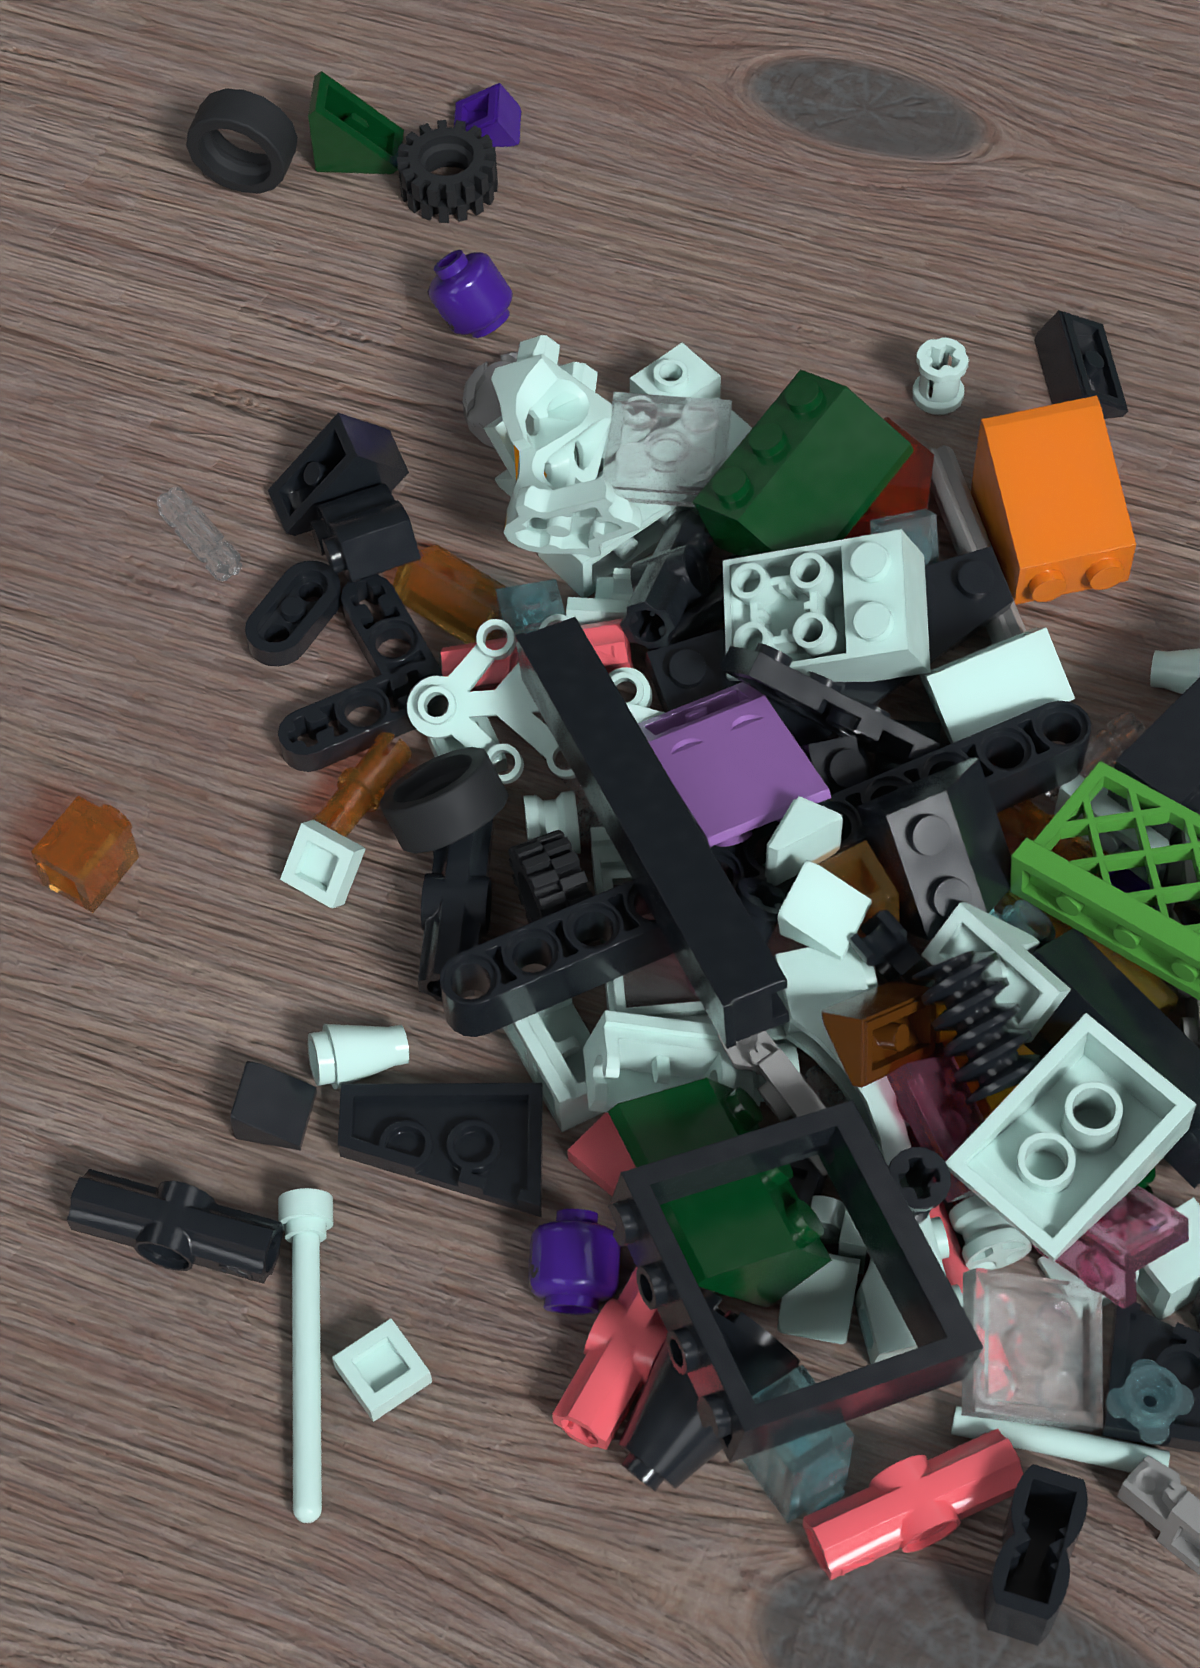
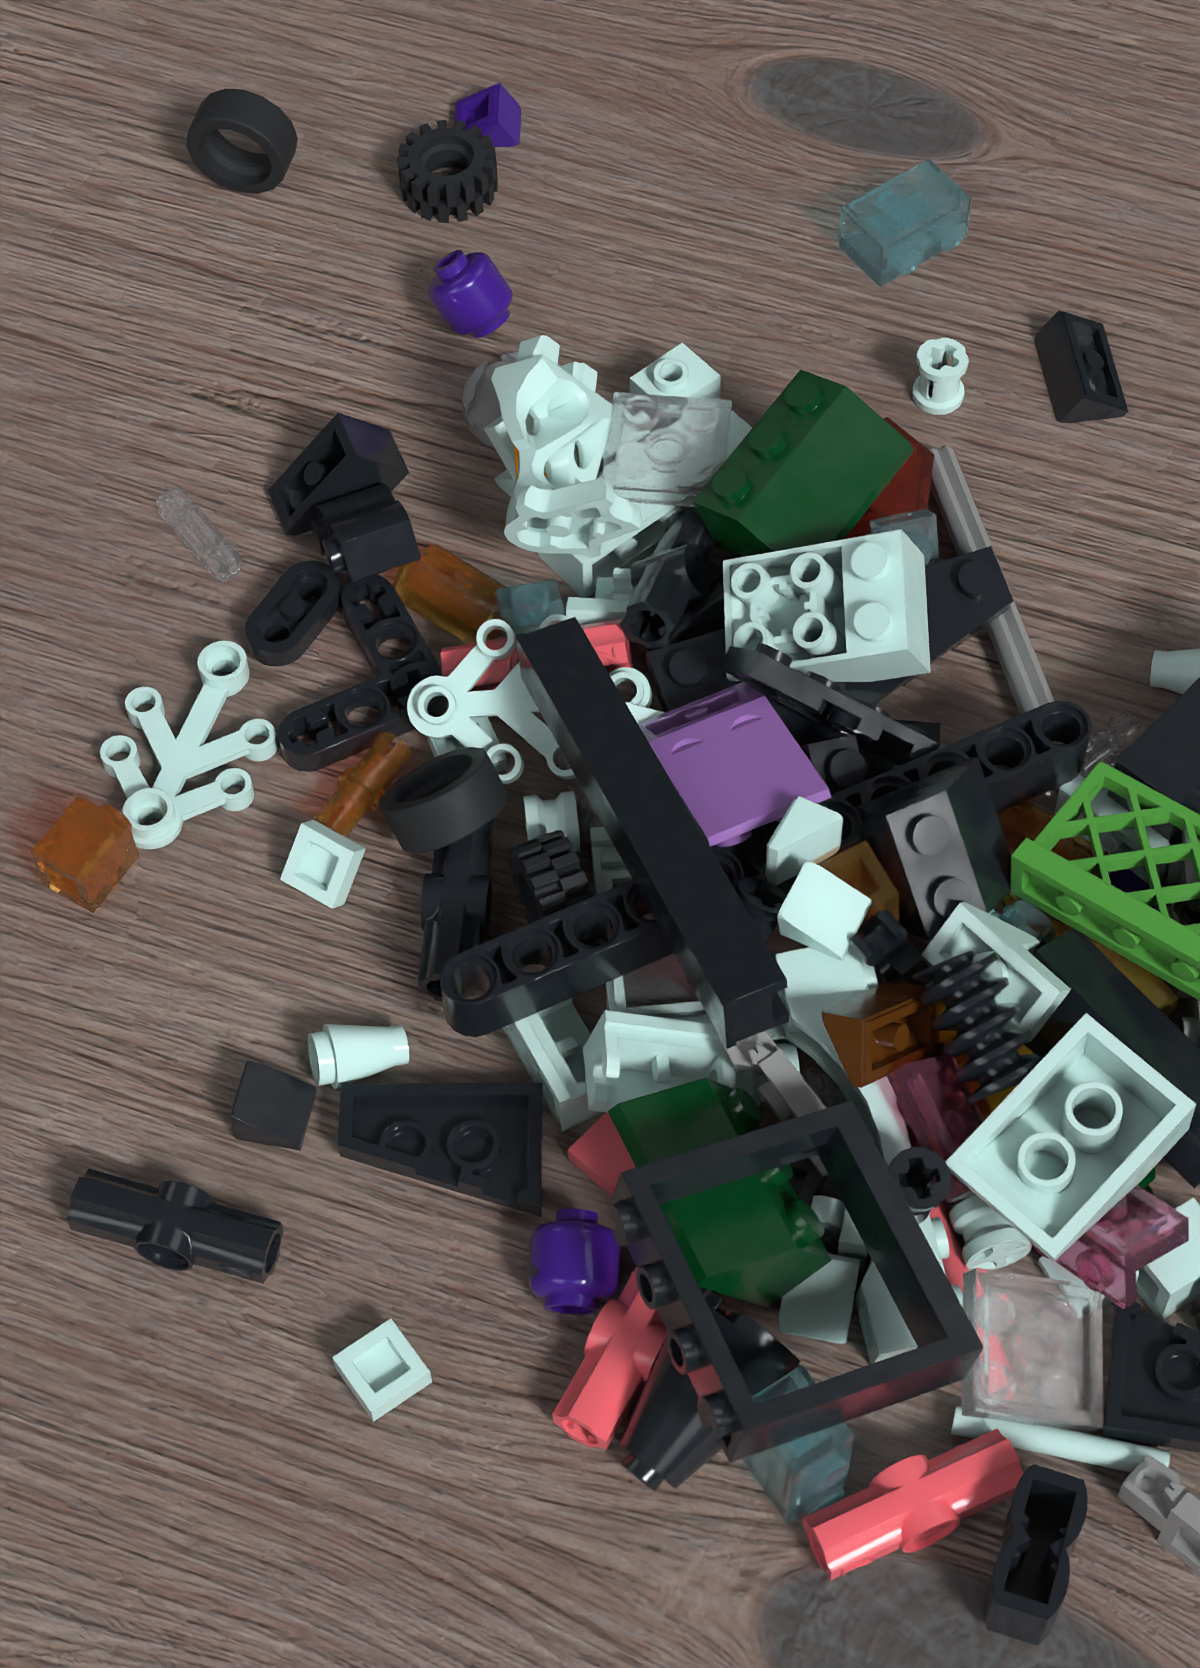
(187, 754): none -> light aqua plant
(305, 1219): light aqua piece -> none
(350, 132): dark green slope -> none
(904, 222): none -> clear light blue brick
(996, 683): light aqua slope -> none
(1053, 500): orange slope -> none
(1152, 1380): clear light blue plate -> none

